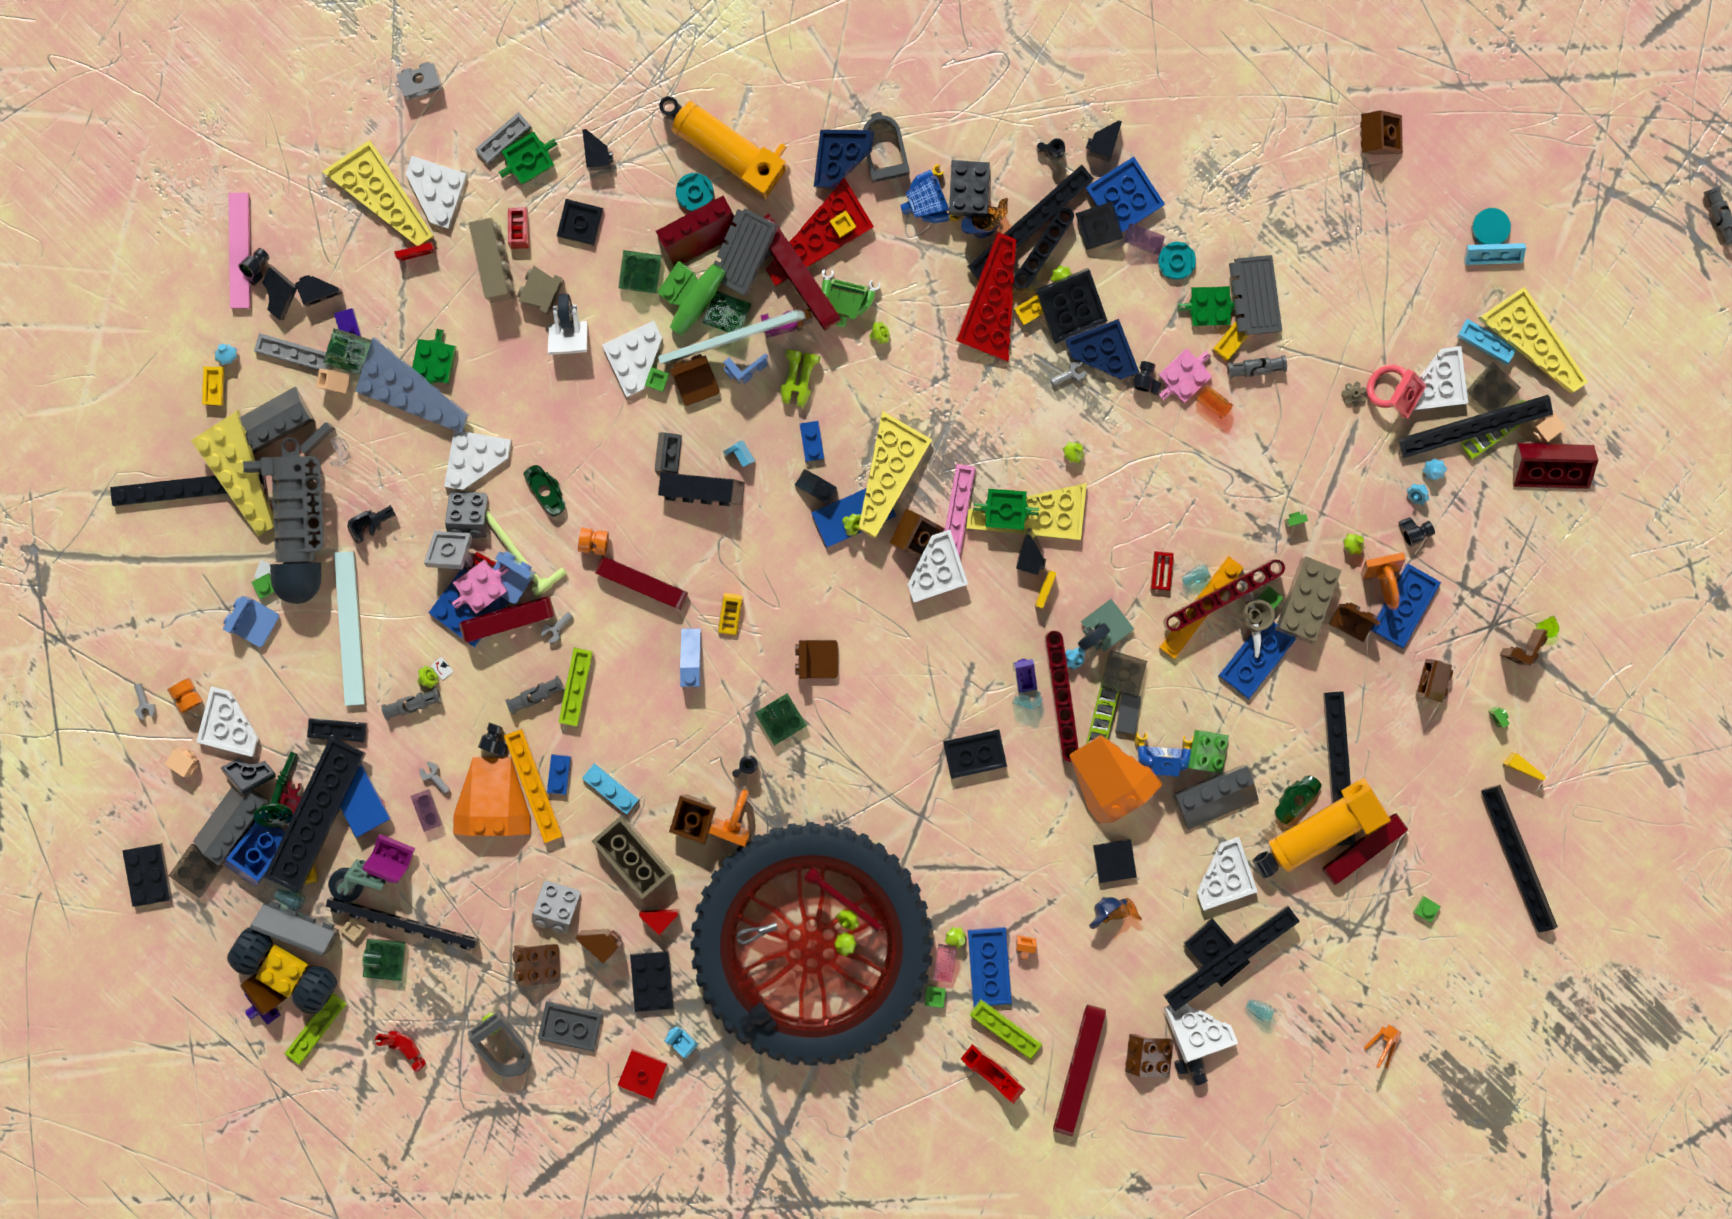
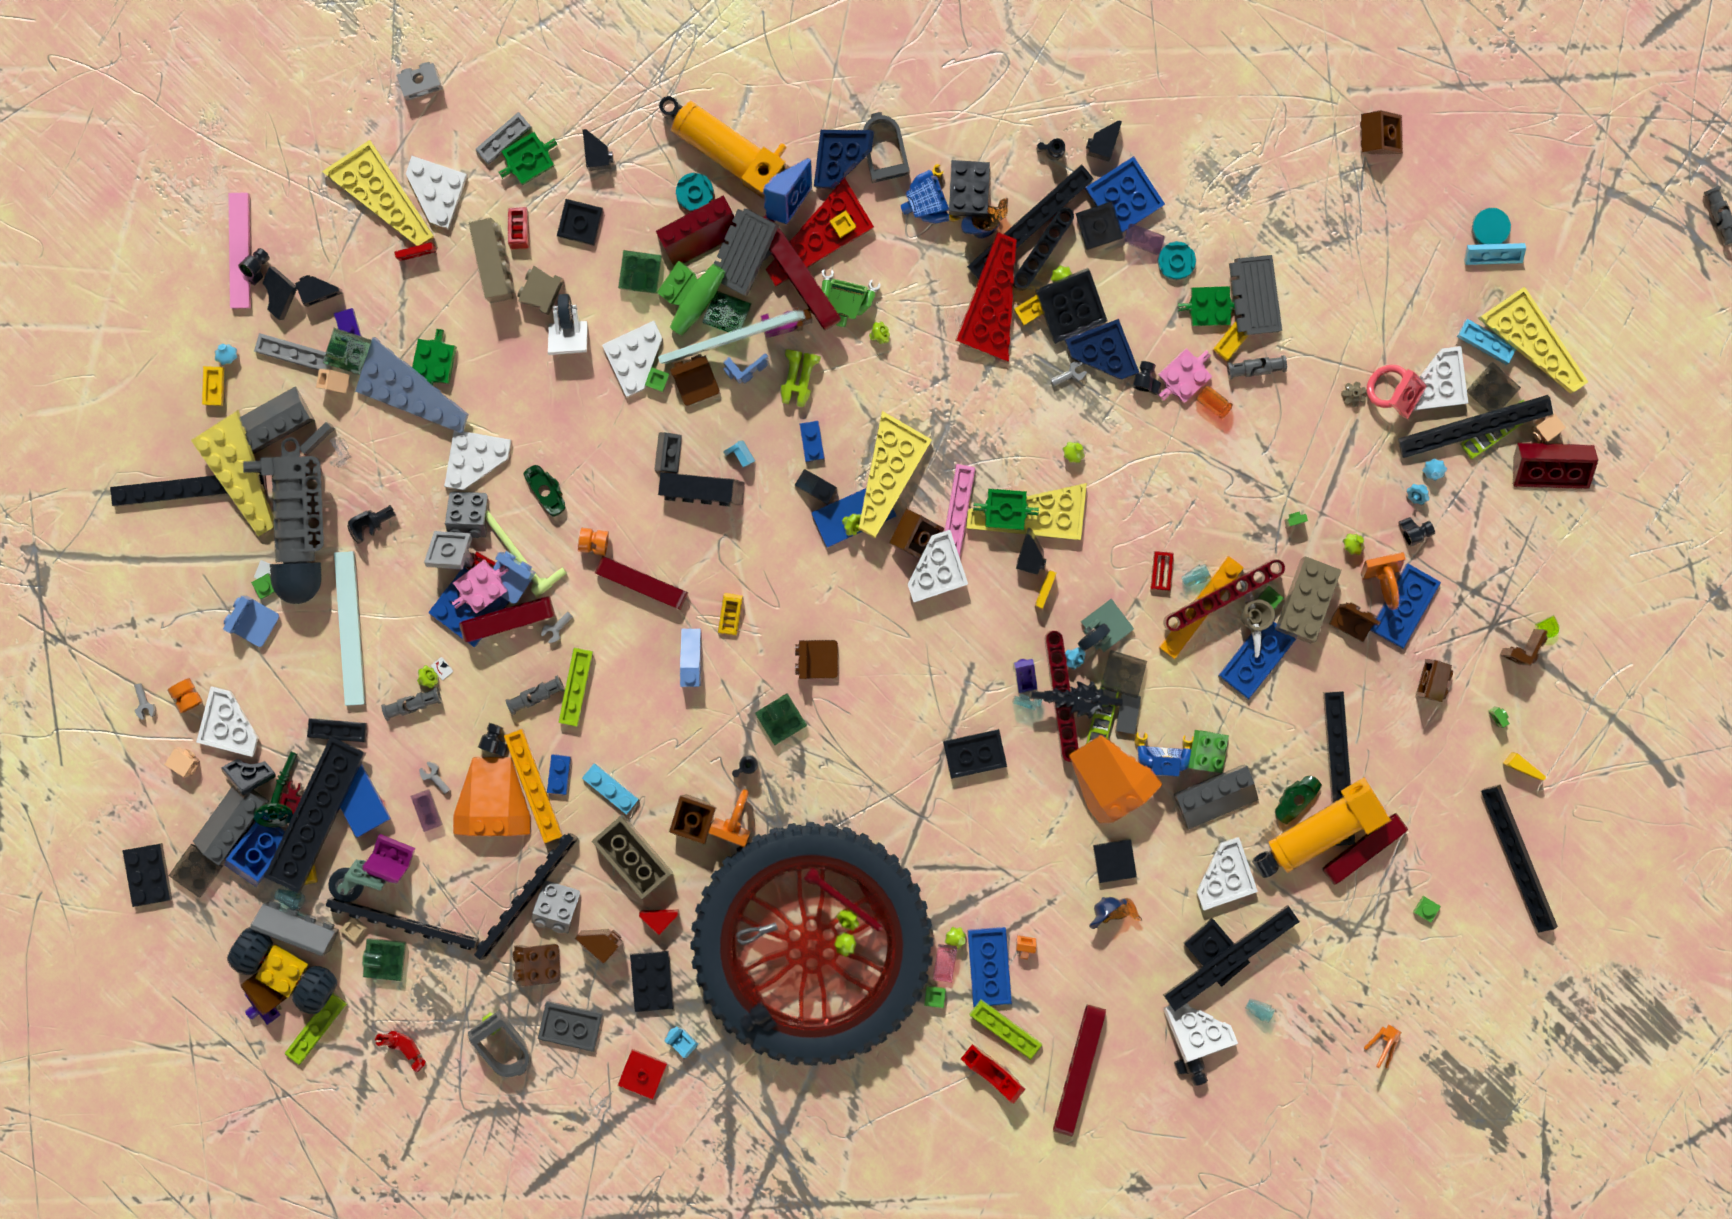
(520, 902): none -> black plate
(788, 191): none -> blue slope
(1083, 699): none -> black piece
(1148, 1056): reddish brown bracket -> none

